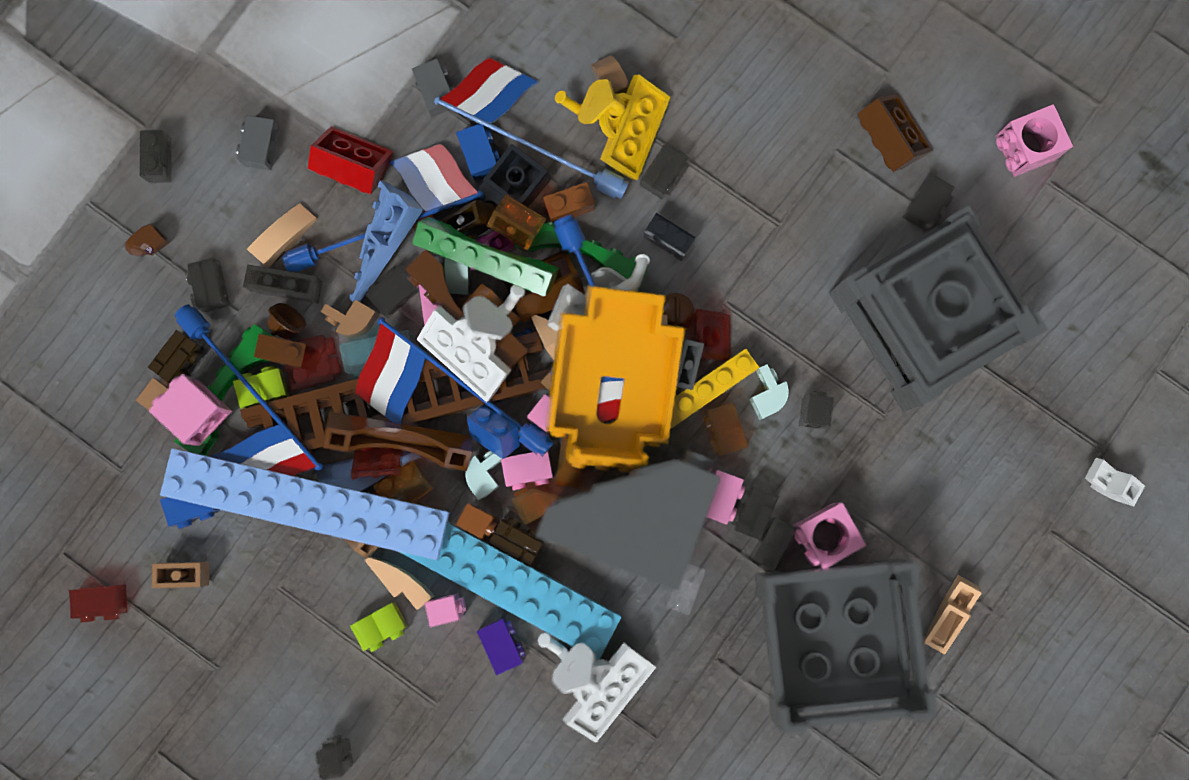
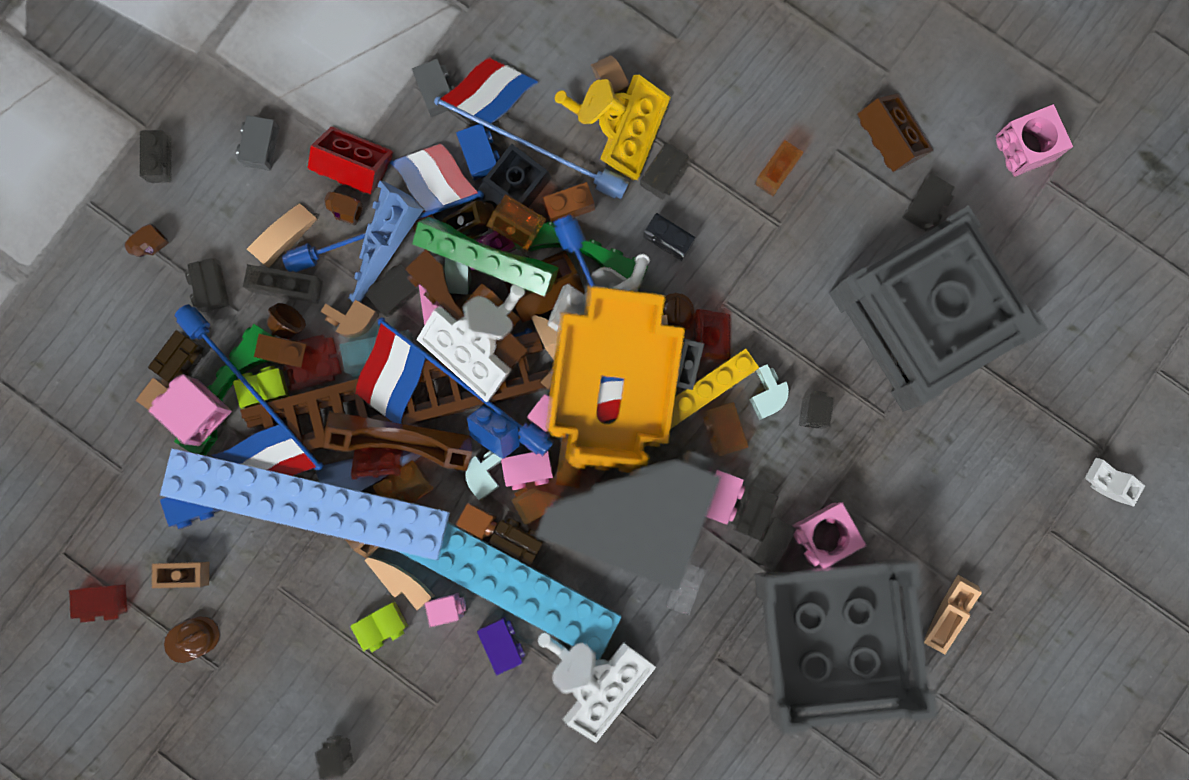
(191, 639): none -> reddish brown piece
(343, 207): none -> reddish brown rock
(779, 168): none -> clear orange brick

